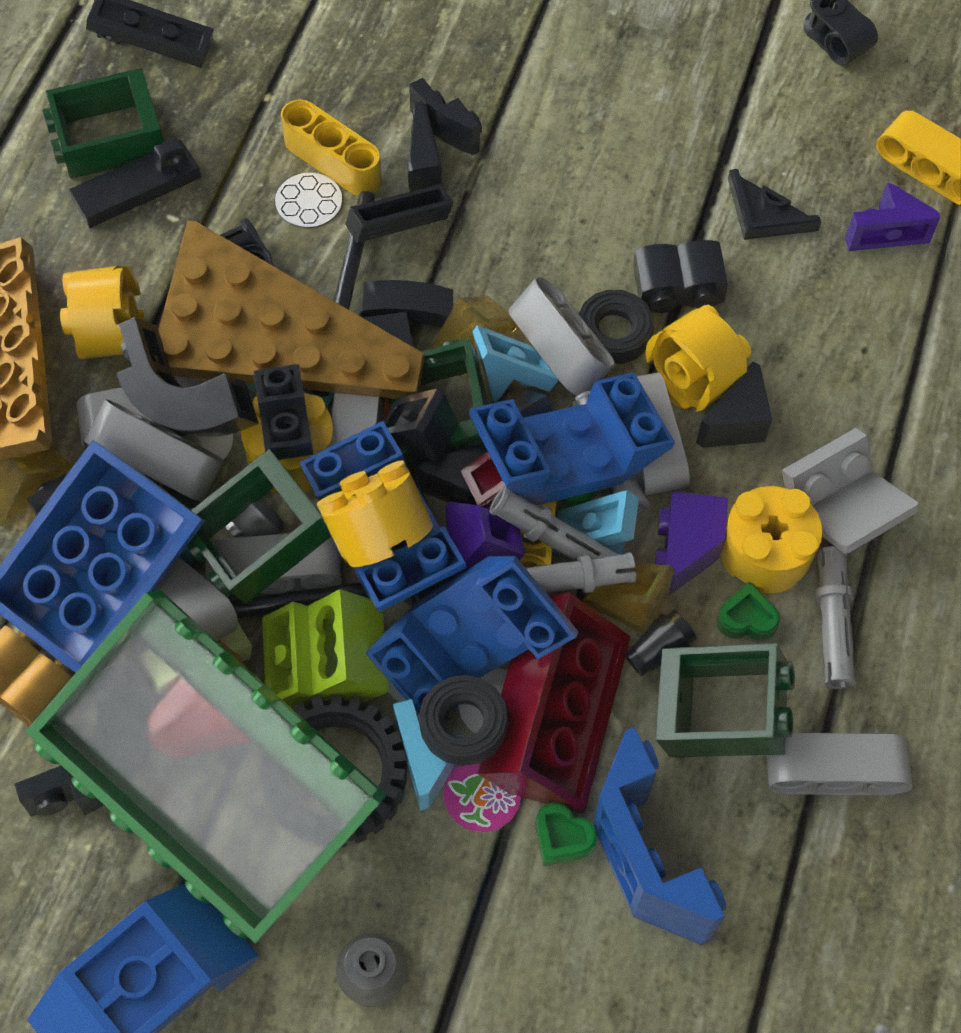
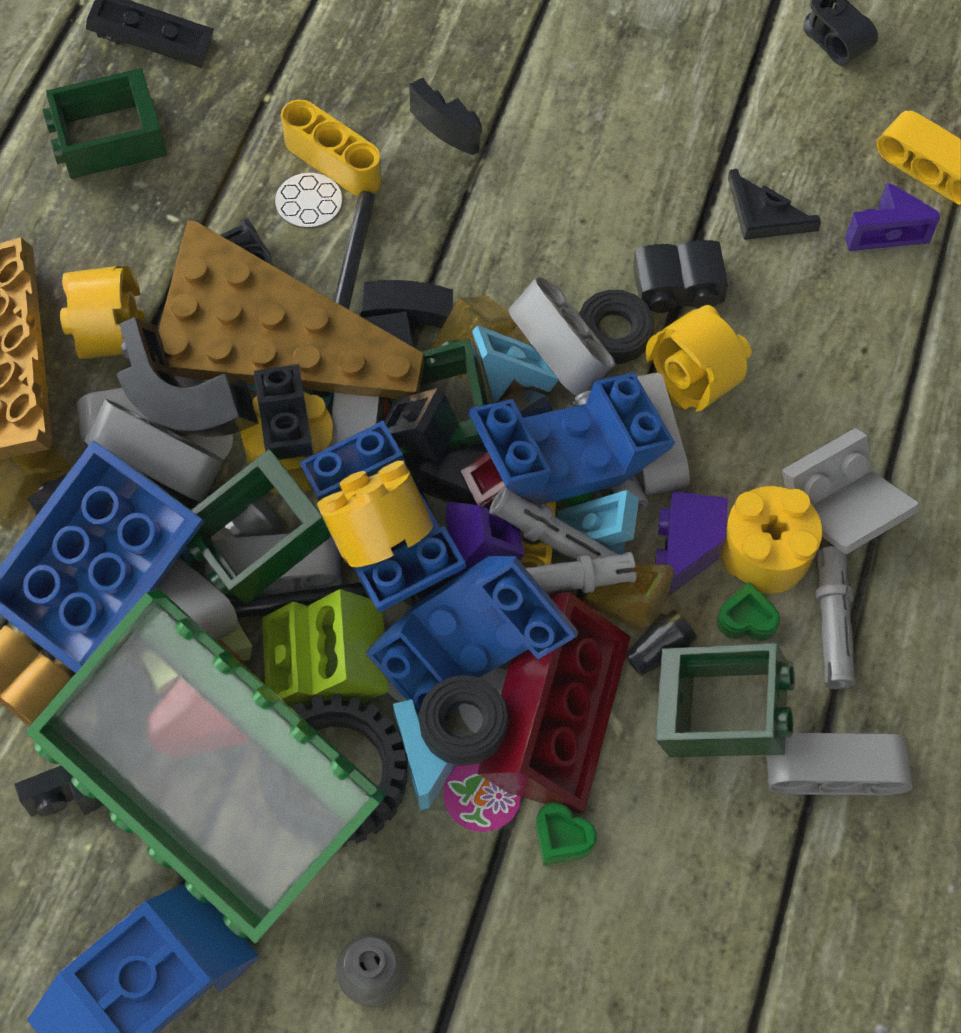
(135, 182): black hinge -> none
(398, 213): black piece -> none
(423, 160): black slope -> none
(683, 905): blue slope -> none
(740, 414): black slope -> none

